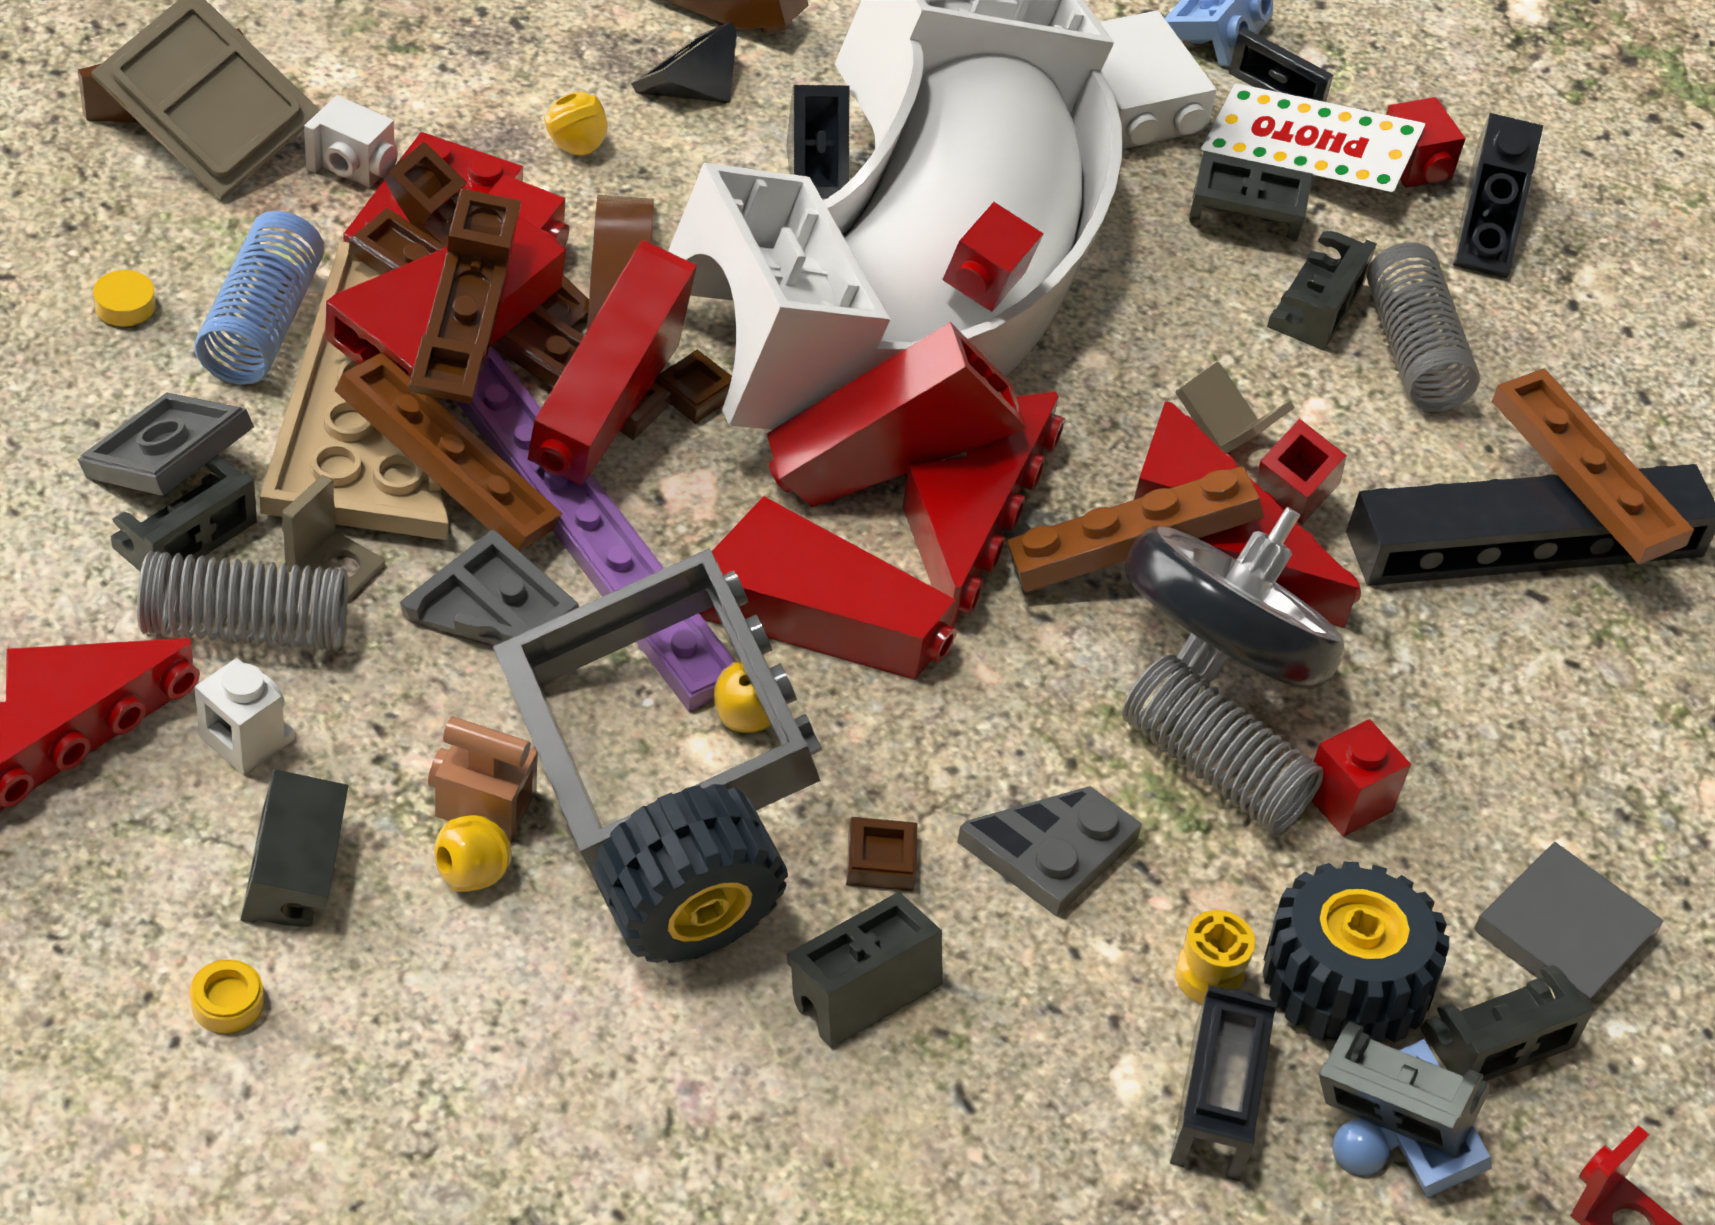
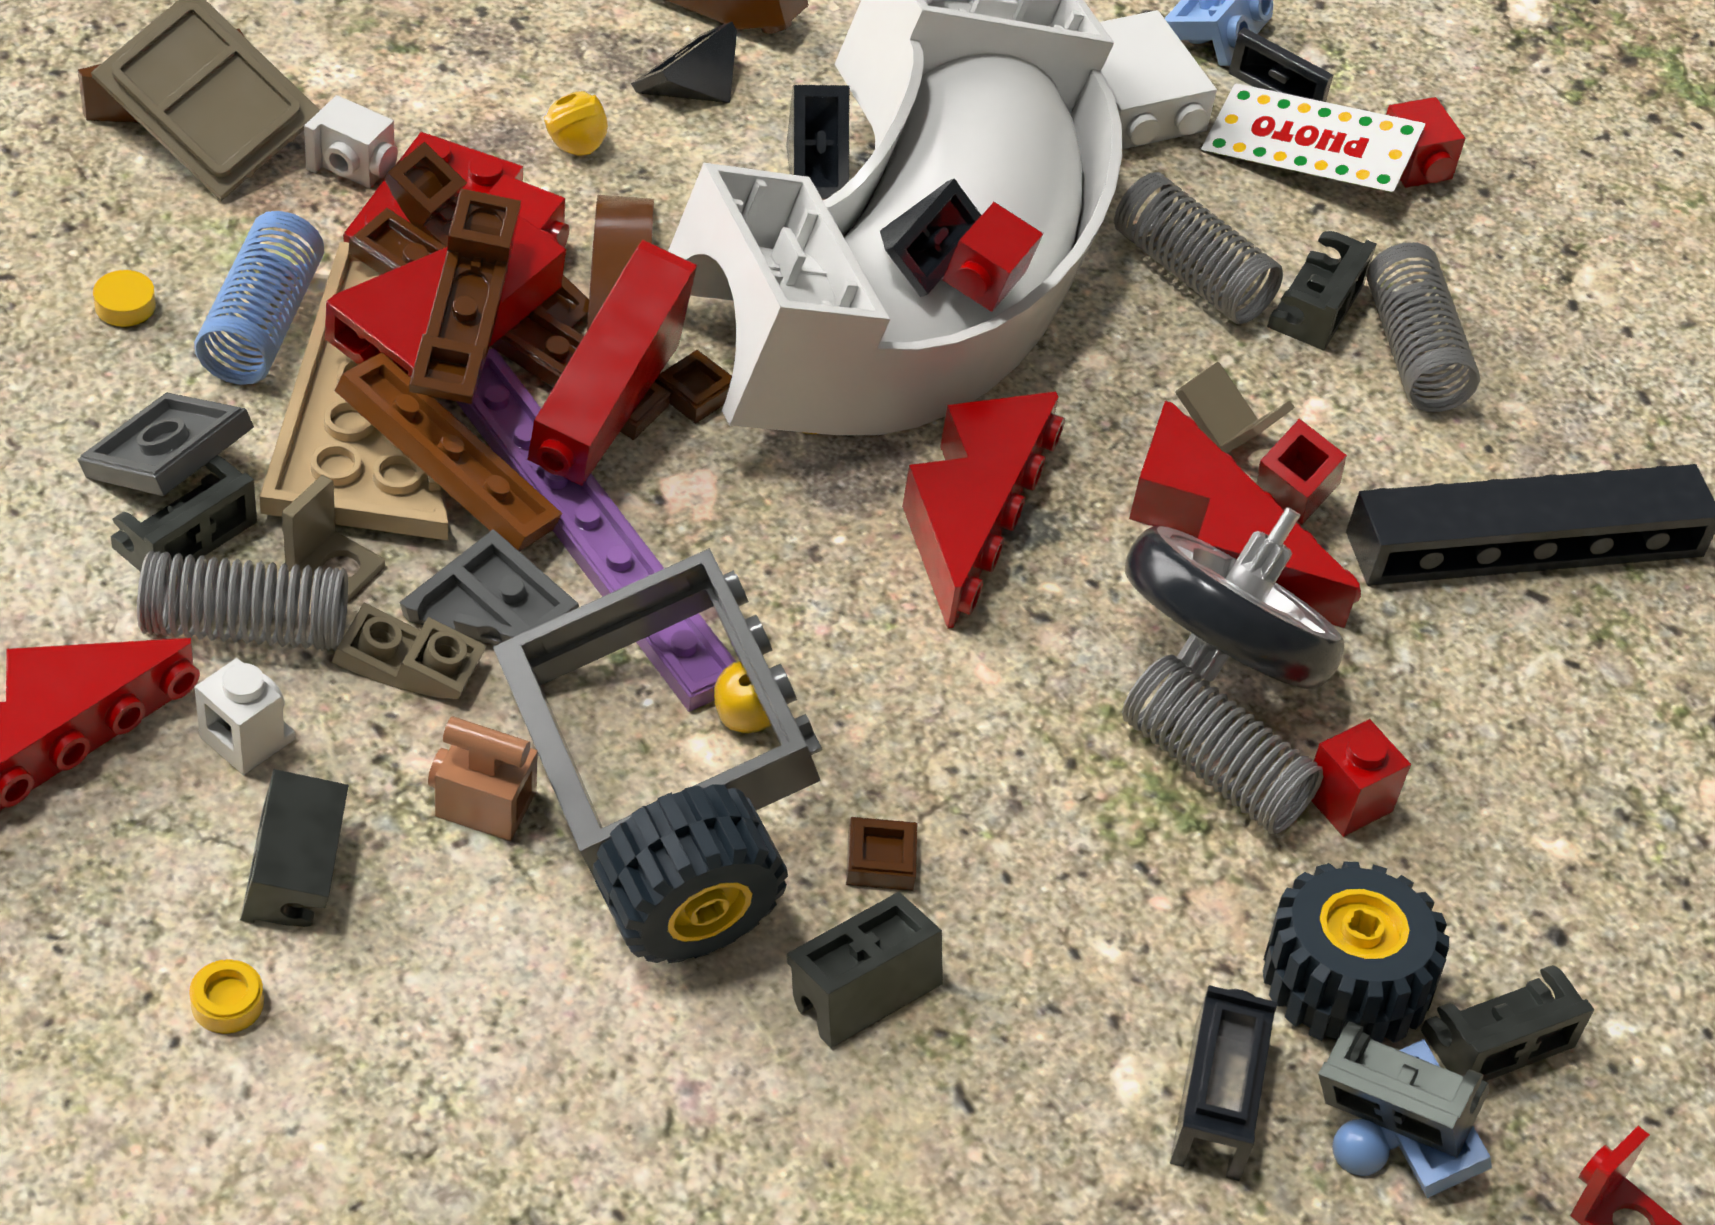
(421, 661): none -> dark tan slope
(472, 853): yellow piece -> none
(833, 594): red slope -> none
(906, 411): red slope -> none
(928, 234): none -> black slope
(1052, 844): dark grey wing -> none
(1107, 533): dark orange plate -> none
(1214, 953): yellow wheel -> none
(1217, 260): none -> light grey piece
(1252, 190): pearl dark grey hinge -> none
(1497, 194): black slope -> none
(1569, 919): dark grey tile -> none
(1592, 466): dark orange plate -> none

